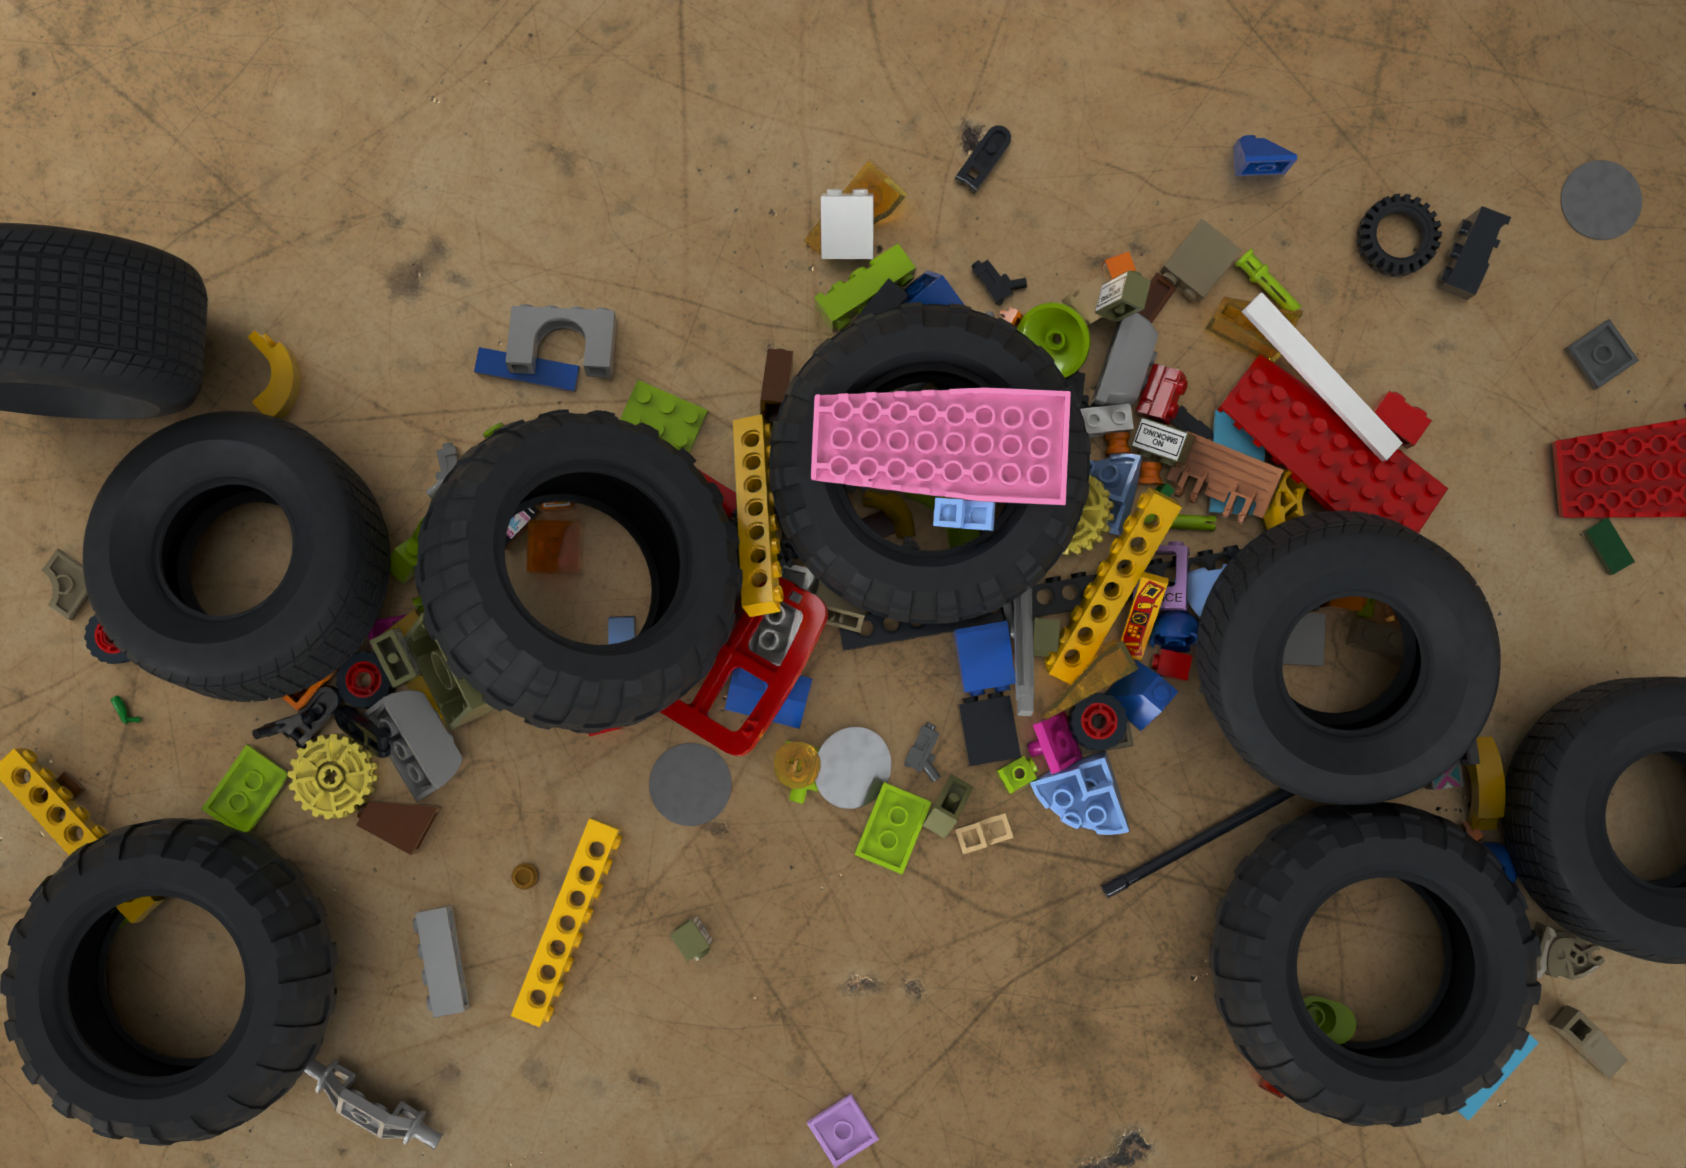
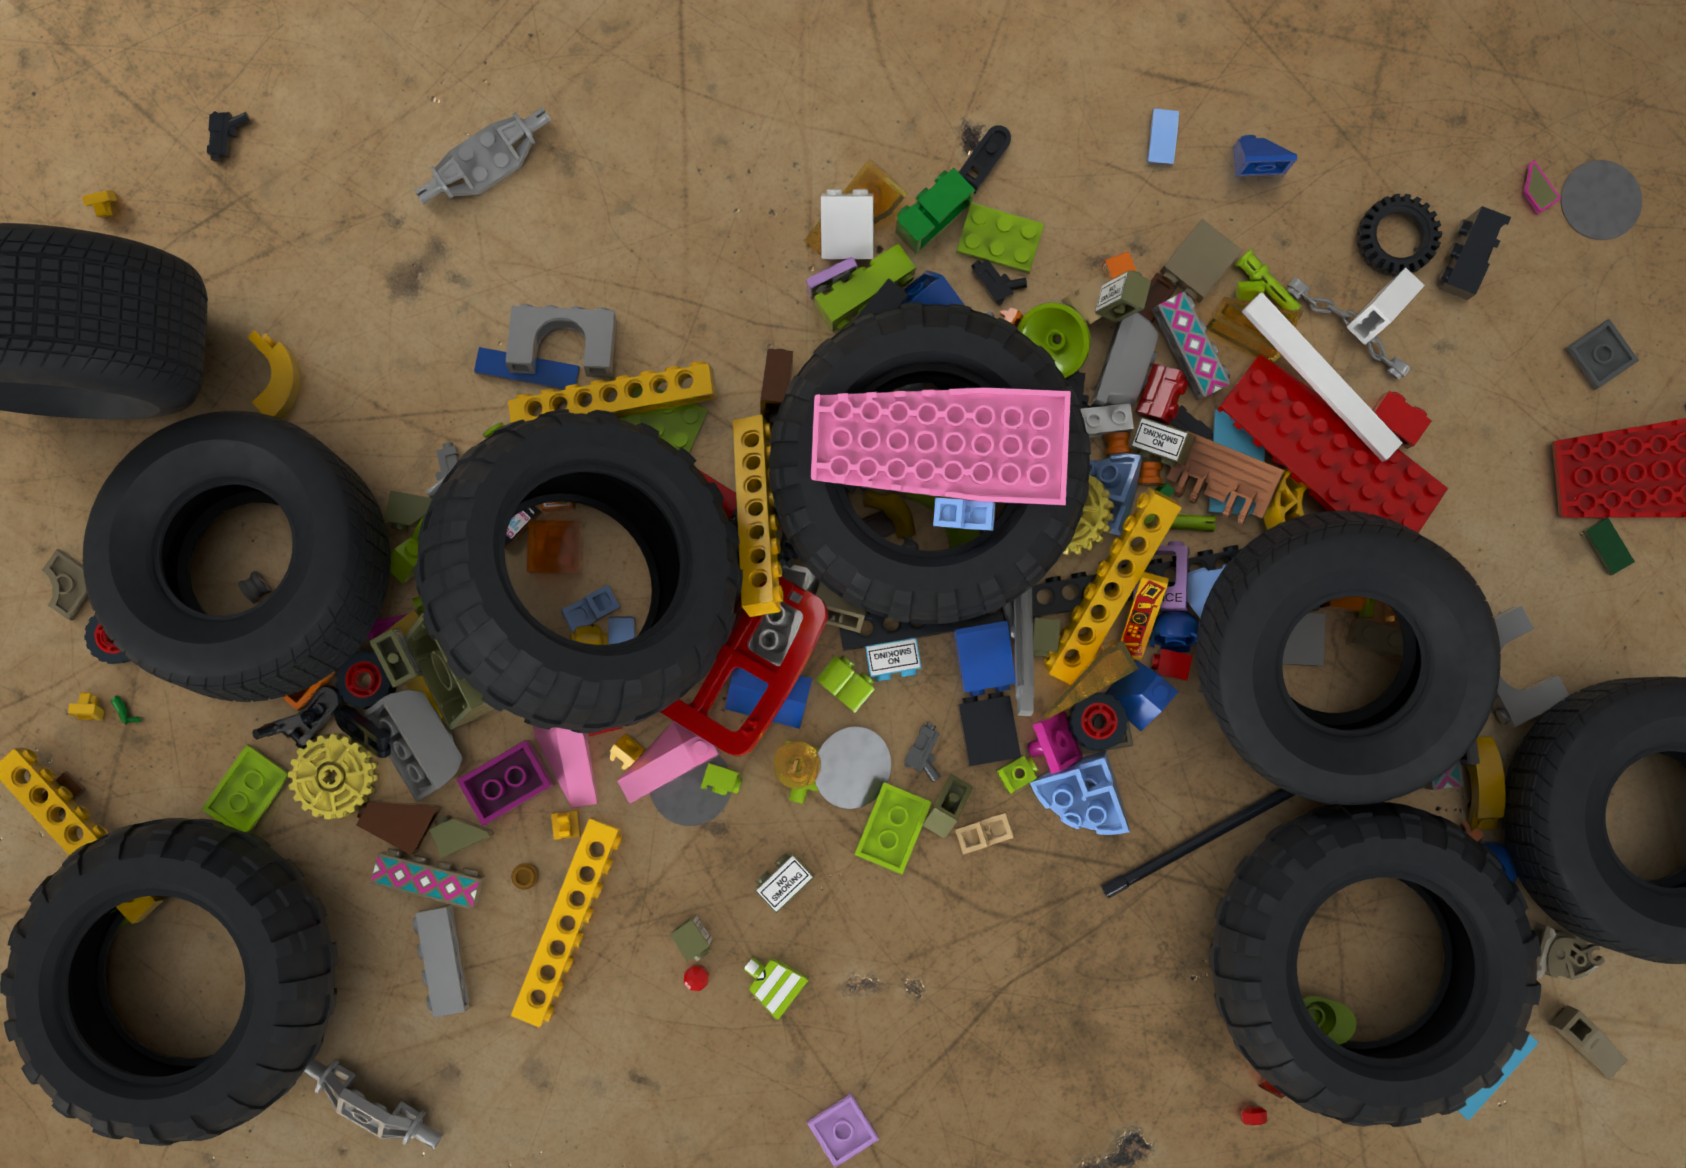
(86, 708): none -> yellow tile
(100, 202): none -> yellow tile
(221, 129): none -> black piece
(254, 587): none -> light grey wheel
(406, 509): none -> olive slope
(427, 879): none -> brick
(457, 834): none -> olive slope
(484, 157): none -> light grey plate
(505, 782): none -> magenta brick
(566, 825): none -> yellow tile
(570, 762): none -> bright pink wedge
(590, 635): none -> yellow head
(591, 608): none -> light blue slope
(626, 750): none -> yellow tile
(665, 760): none -> bright pink wedge
(696, 977): none -> red tile
(701, 390): none -> yellow brick
(721, 779): none -> lime brick
(775, 984): none -> torso
(784, 881): none -> brick
(825, 279): none -> lavender tile
(846, 683): none -> lime brick
(893, 658): none -> brick
(934, 209): none -> green piece
(1000, 238): none -> lime plate
(1163, 136): none -> light blue slope
(1191, 345): none -> brick
(1249, 290): none -> lime plate
(1253, 1115): none -> red tile
(1298, 289): none -> light grey piece
(1385, 306): none -> white brick
(1521, 705): none -> light grey arch
(1538, 189): none -> olive tile

